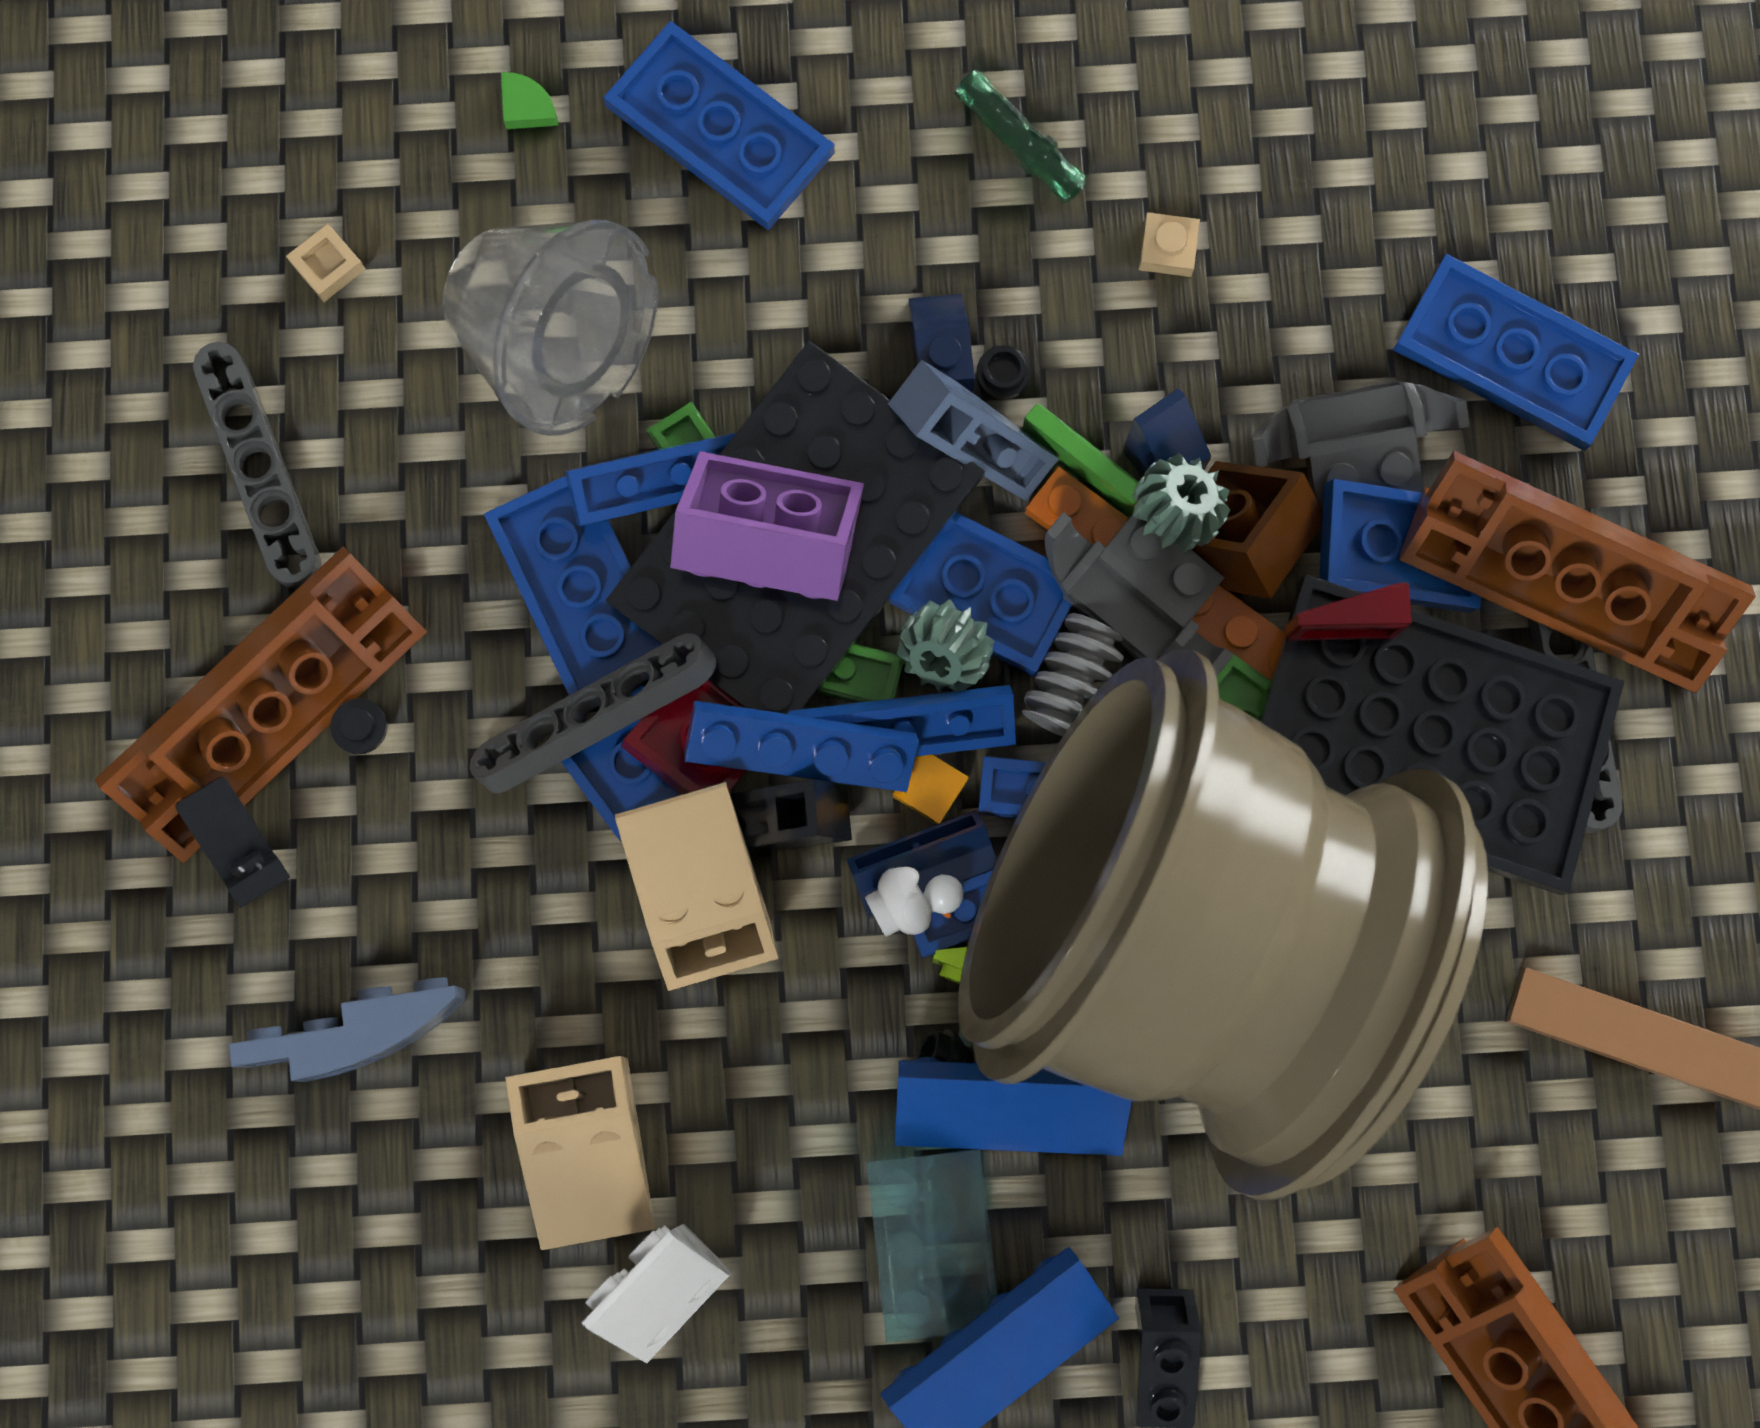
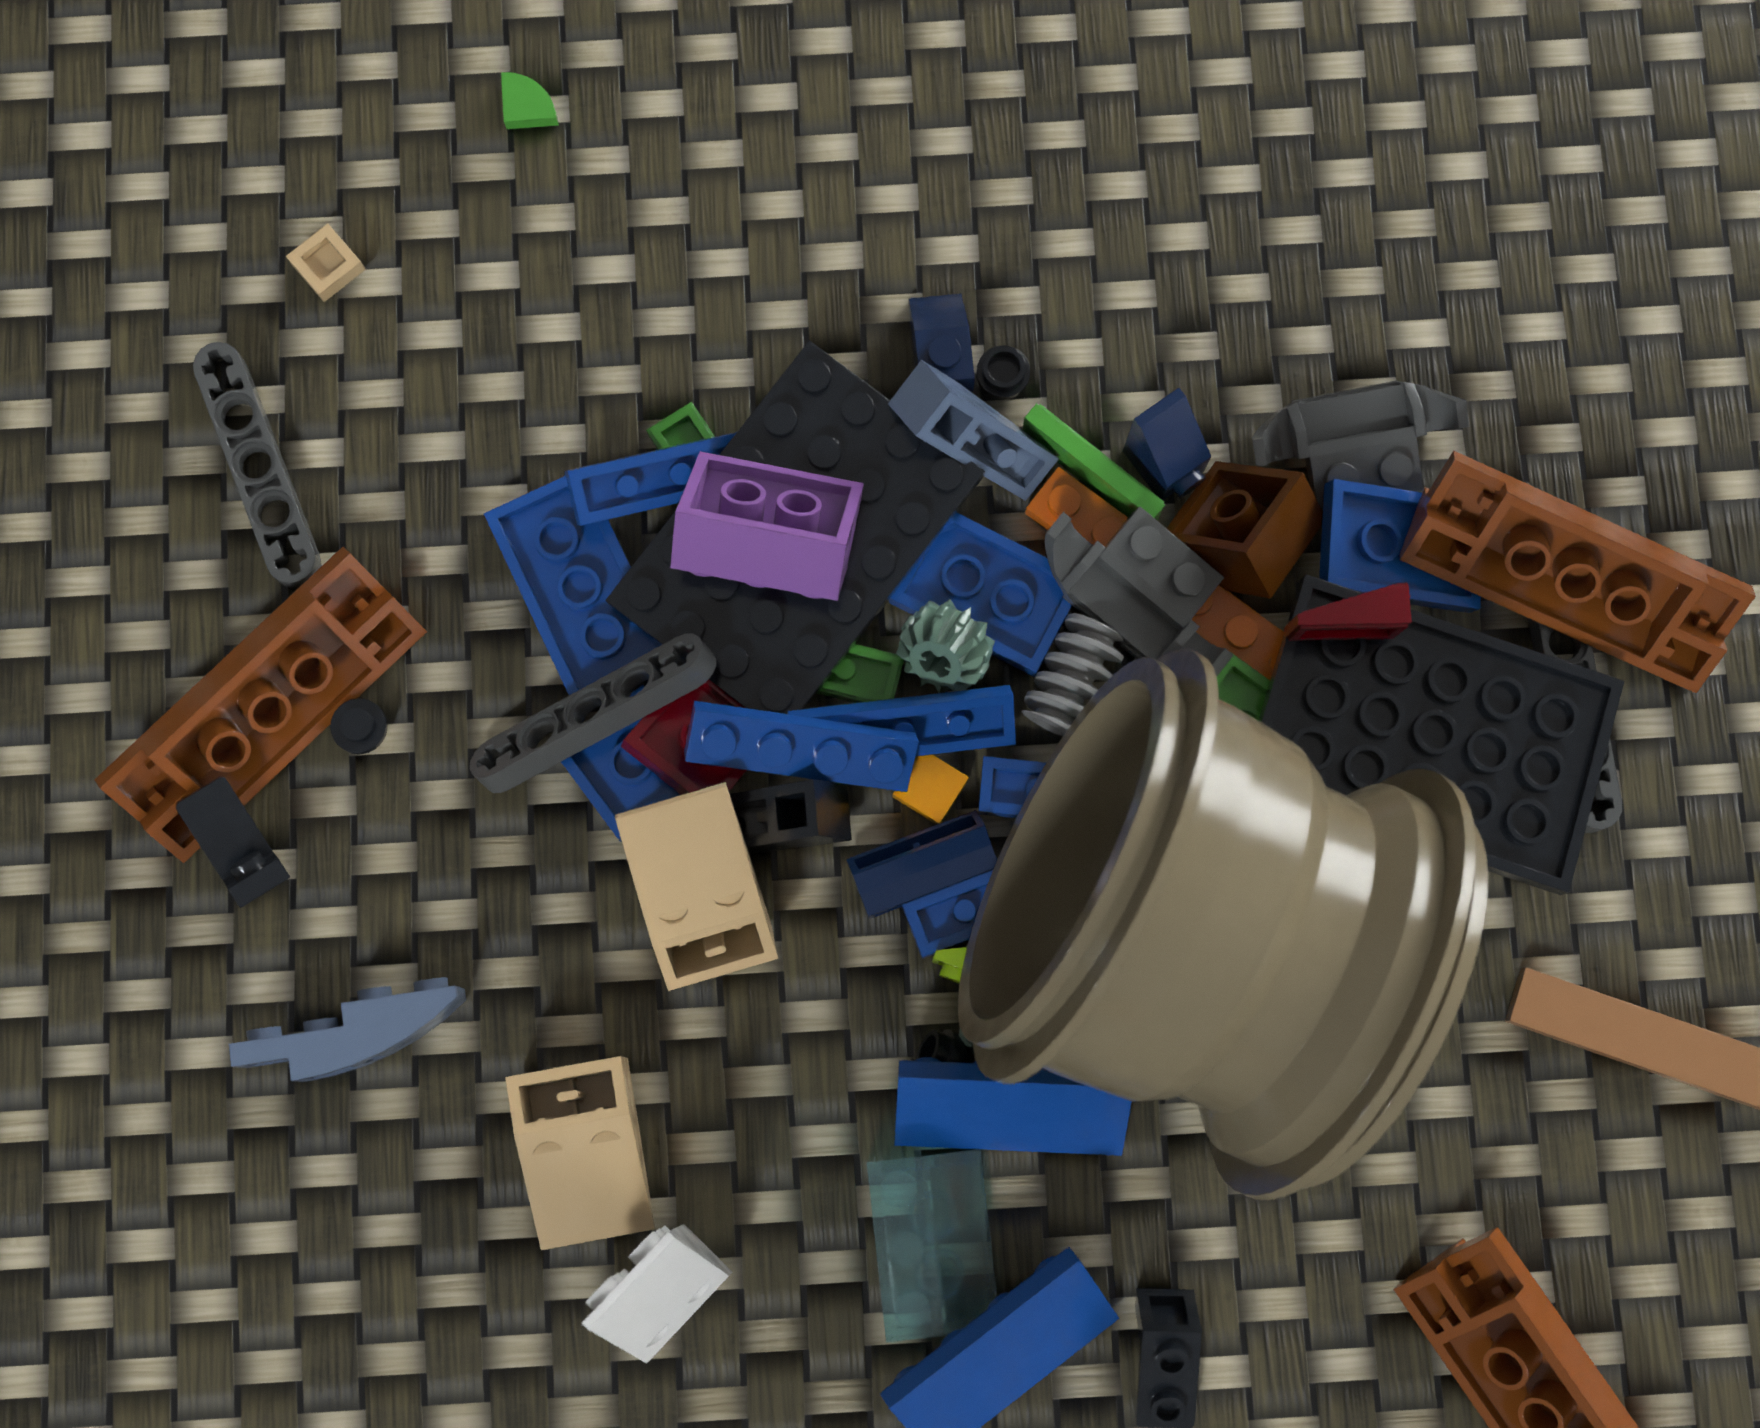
(553, 317): clear cone -> none
(719, 125): blue plate -> none
(904, 907): white animal -> none
(1035, 150): clear green pin -> none
(1169, 244): tan plate -> none
(1181, 502): sand green gear -> none
(1516, 352): blue plate -> none

